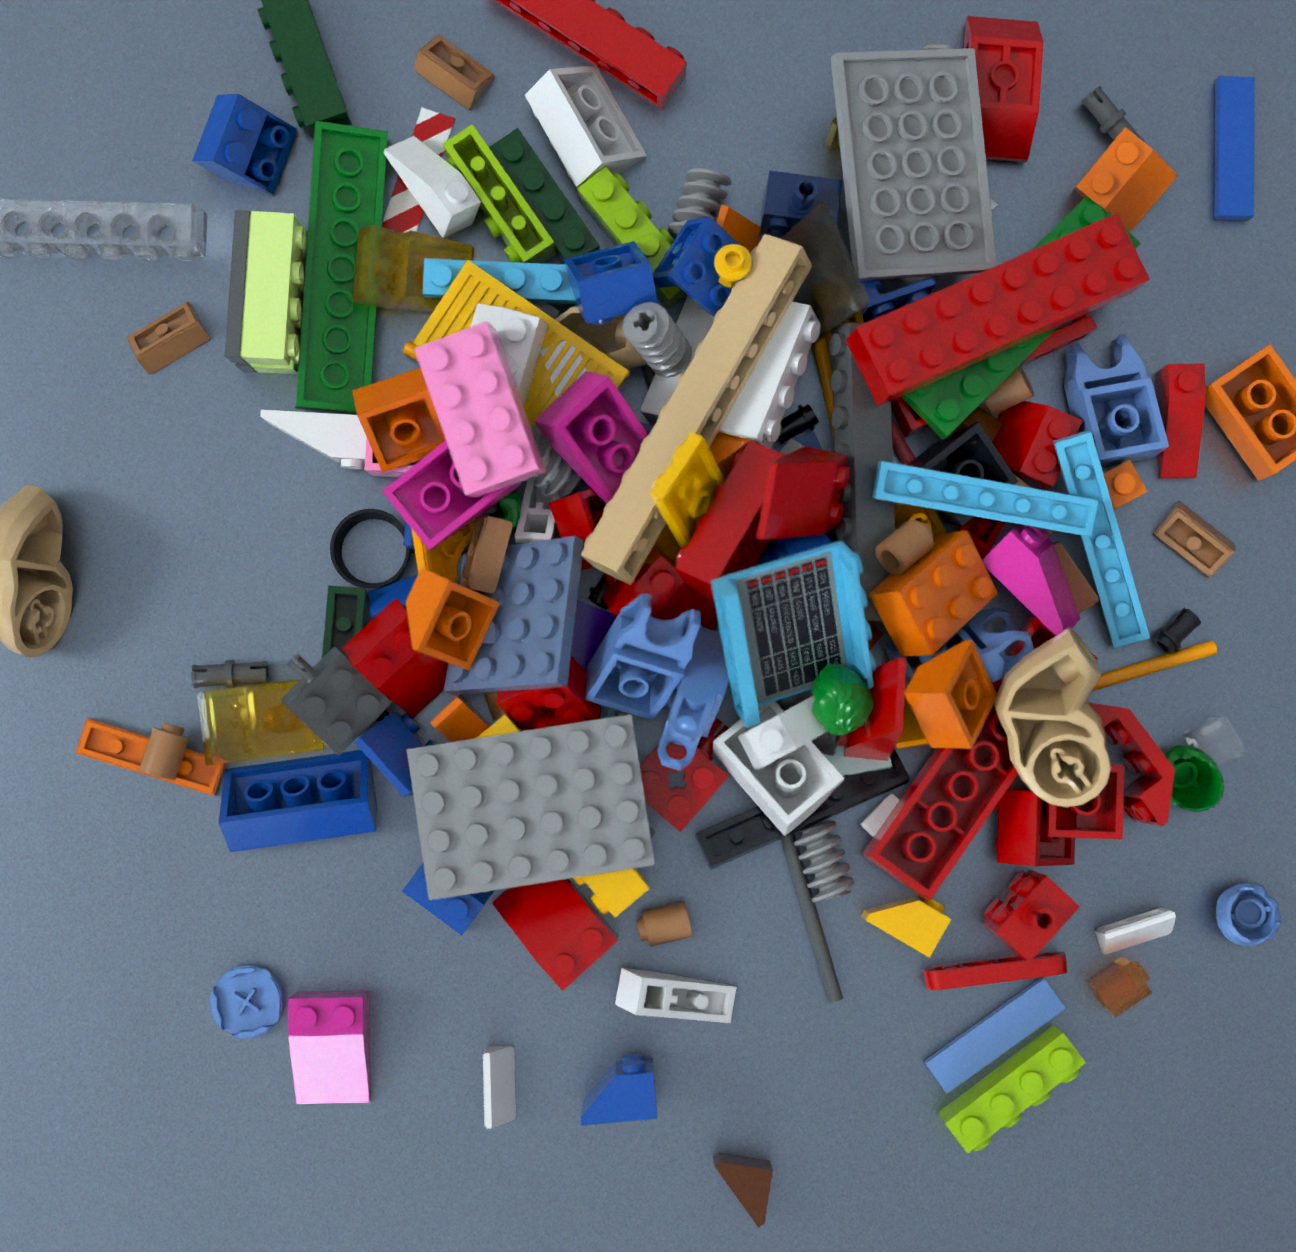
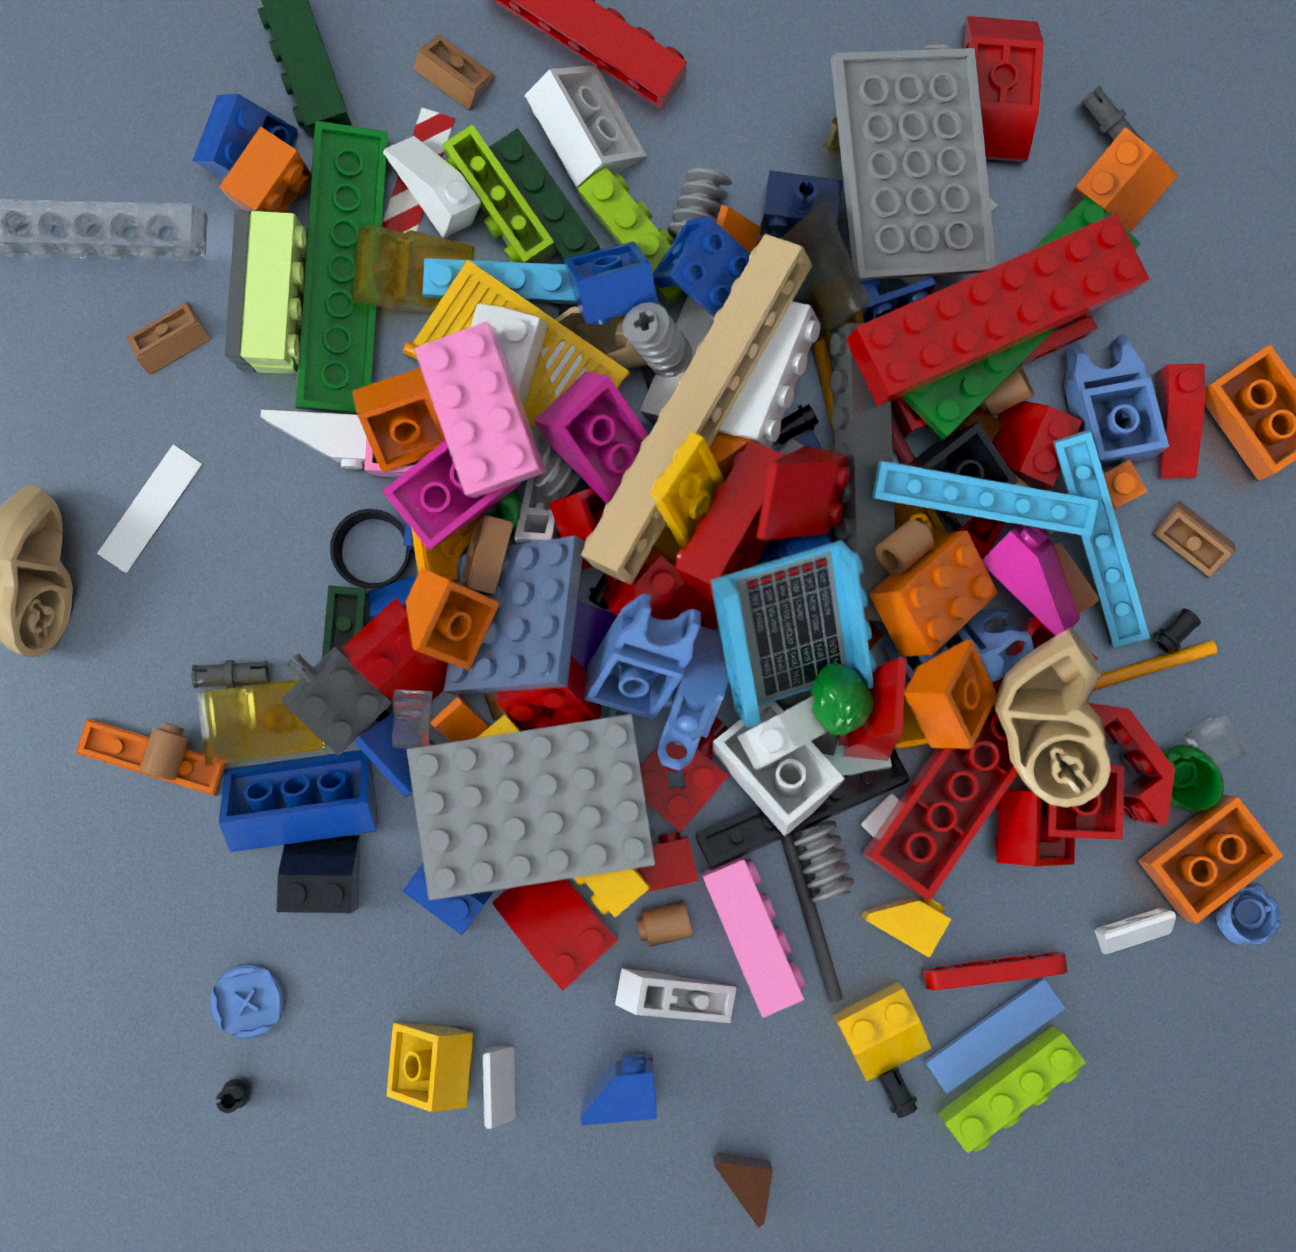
(149, 508): none -> white sticker
(239, 1089): none -> black pin
(266, 175): none -> orange slope
(319, 876): none -> black slope
(330, 1046): slope -> none
(412, 718): none -> clear panel
(430, 1066): none -> yellow slope
(673, 862): none -> red slope
(732, 264): yellow plate -> none
(752, 935): none -> bright pink brick
(882, 1031): none -> yellow slope
(897, 1093): none -> black pin
(1029, 913): red brick -> none
(1120, 985): clear orange brick -> none
(1210, 858): none -> orange brick
(1234, 148): blue tile -> none

